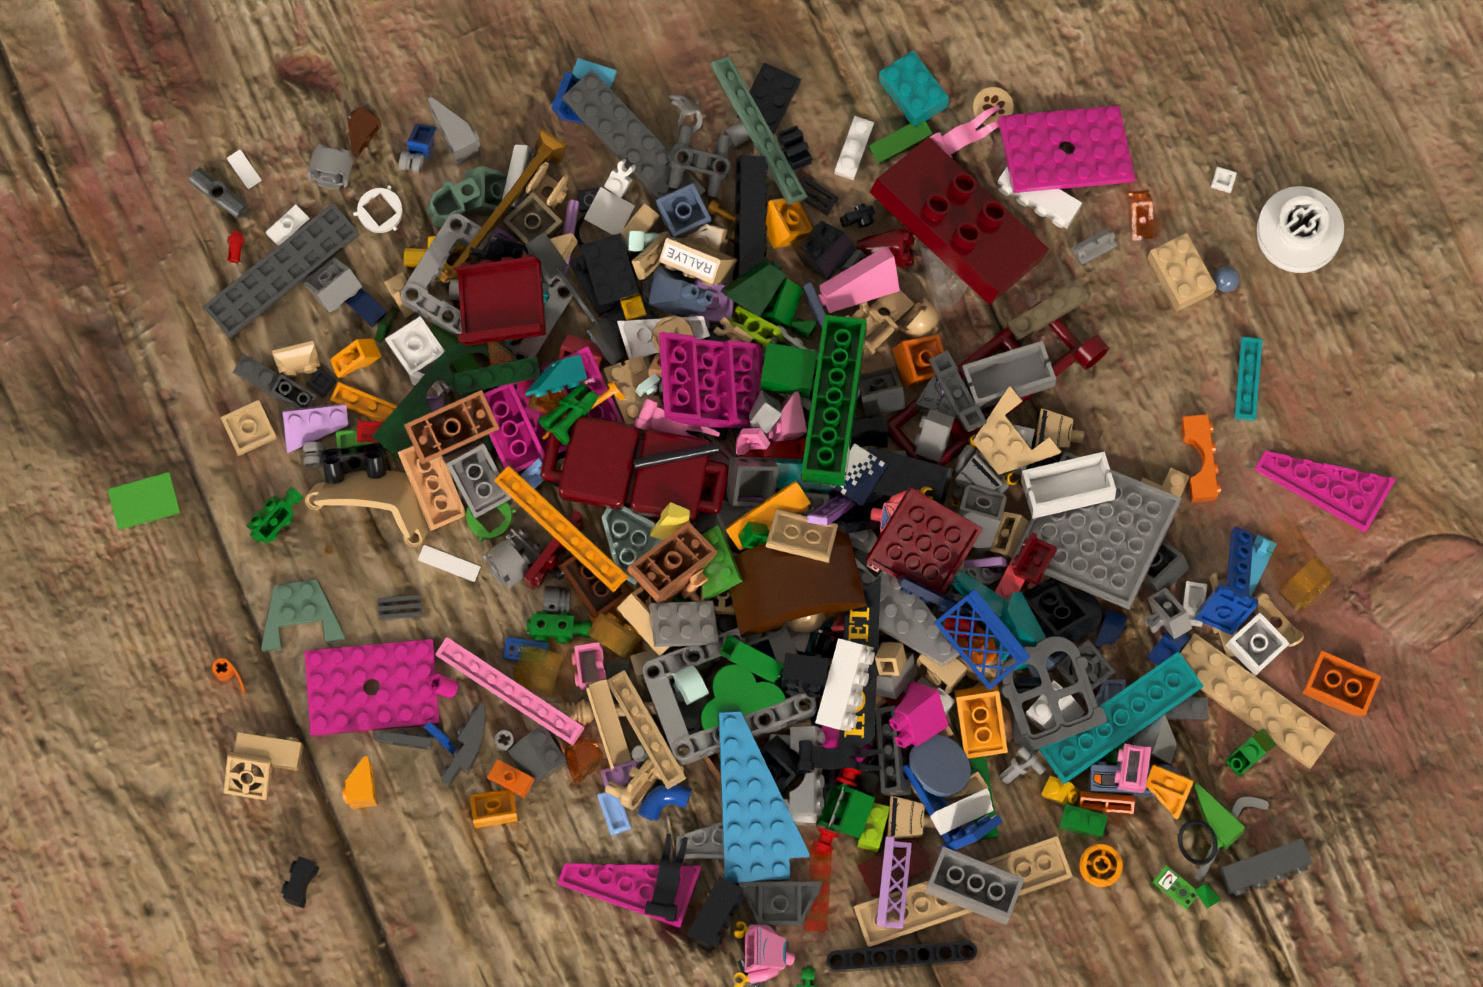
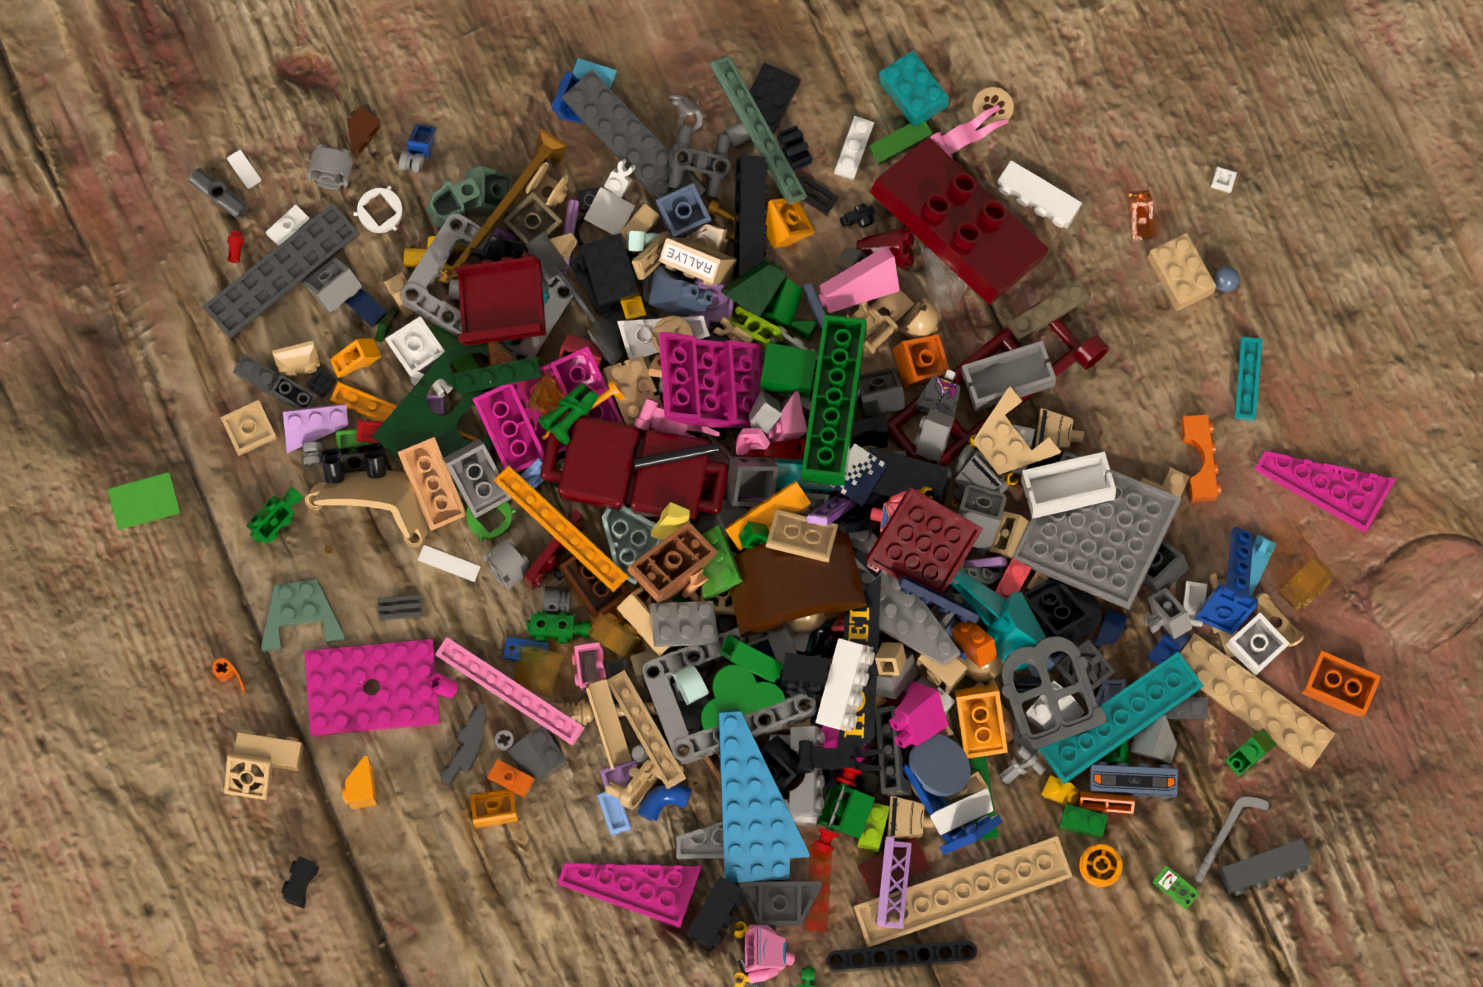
(401, 738): dark grey hinge -> none
(440, 737): blue tile -> none
(451, 427): nougat brick -> none
(456, 132): light grey slope -> none
(521, 158): white slope -> none
(522, 540): light grey hinge -> none
(558, 374): teal slope -> none
(582, 760): clear orange helmet -> none
(648, 386): light aqua plate -> none
(667, 883): black flag -> none
(824, 249): black brick -> none
(956, 391): dark grey slope -> none
(963, 626): red brick -> none
(974, 885): light grey slope -> none
(995, 625): blue fence -> none
(1033, 559): dark red bracket -> none
(1038, 163): dark pink plate -> none
(1094, 246): light grey hinge -> none
(1133, 768): bright pink window -> none
(1169, 788): light orange wing -> none
(1180, 843): black tyre -> none
(1207, 895): green slope -> none
(1224, 825): bright green slope -> none
(1300, 249): white wheel -> none

